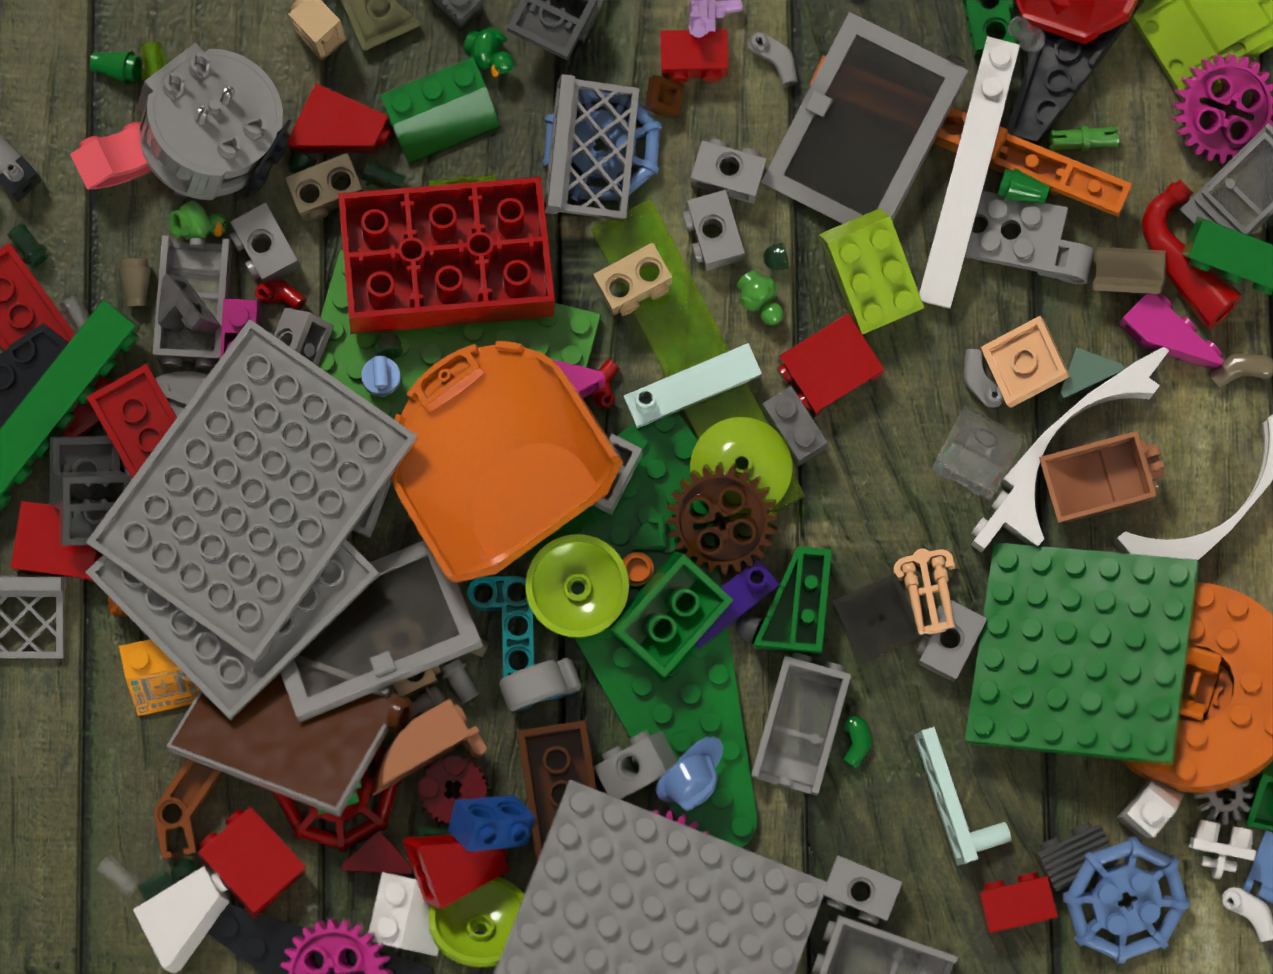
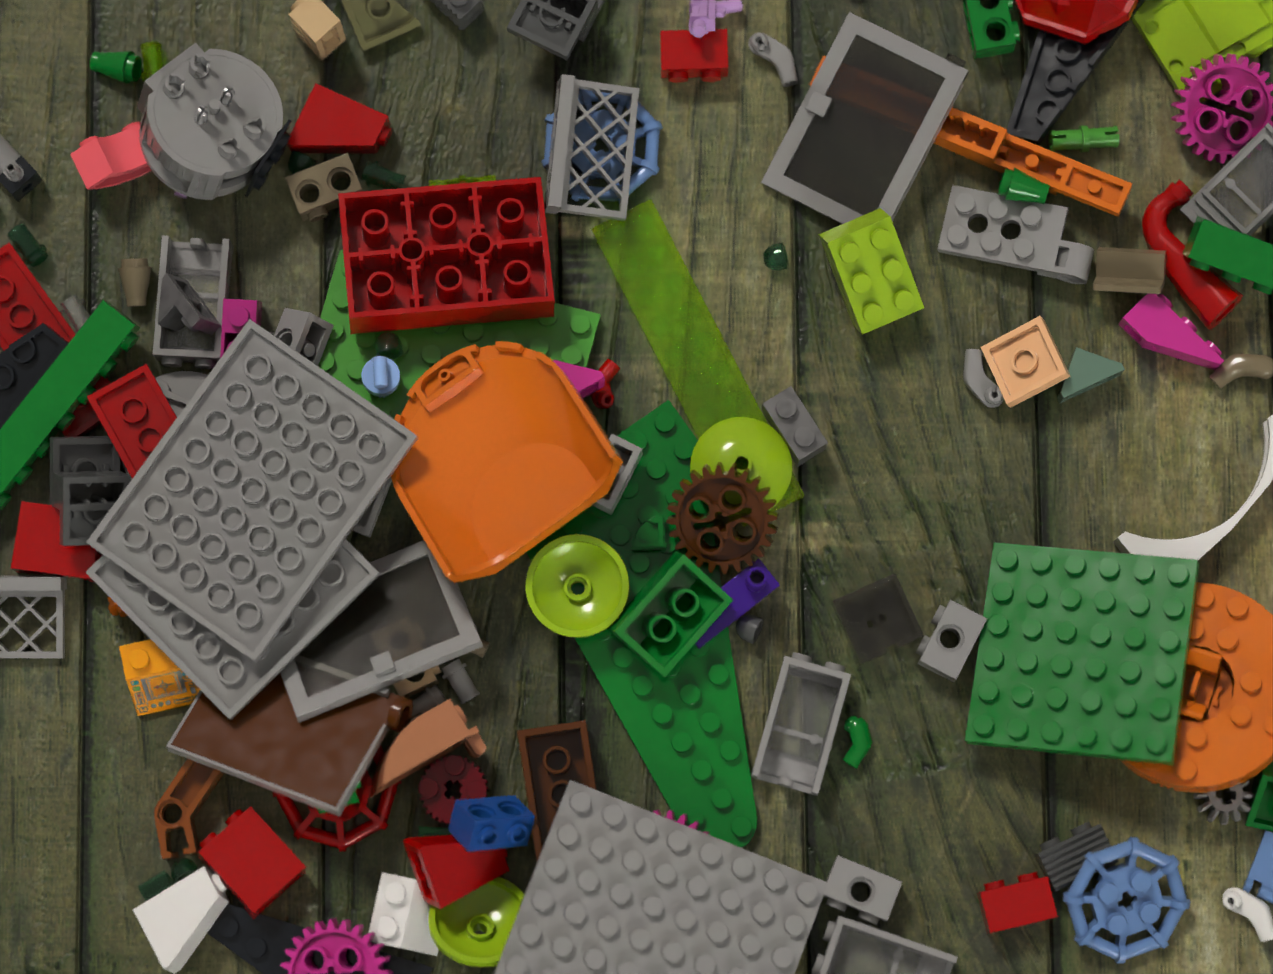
(118, 876): clear pin -> none
(193, 222): bright green animal -> none
(260, 225): light grey brick -> none
(280, 291): red arm -> none
(378, 856): dark red slope -> none
(440, 110): green slope -> none
(487, 50): green animal -> none
(510, 611): teal beam -> none
(540, 683): light grey animal -> none
(617, 770): light grey brick -> none
(628, 272): tan brick -> none
(639, 568): orange plate -> none
(664, 96): reddish brown plate -> none
(692, 385): light aqua piece -> none
(693, 776): medium blue piece -> none
(714, 210): light grey brick -> none
(742, 185): light grey brick -> none
(758, 295): bright green animal -> none
(799, 607): green wedge -> none
(829, 364): red panel -> none
(922, 558): light nougat piece -> none
(963, 843): light aqua piece -> none
(969, 172): white slope -> none
(977, 453): clear slope -> none
(1017, 509): white slope -> none
(1030, 37): clear pin -> none
(1102, 476): nougat piece -> none
(1150, 809): white slope -> none
(1206, 840): white hips -> none

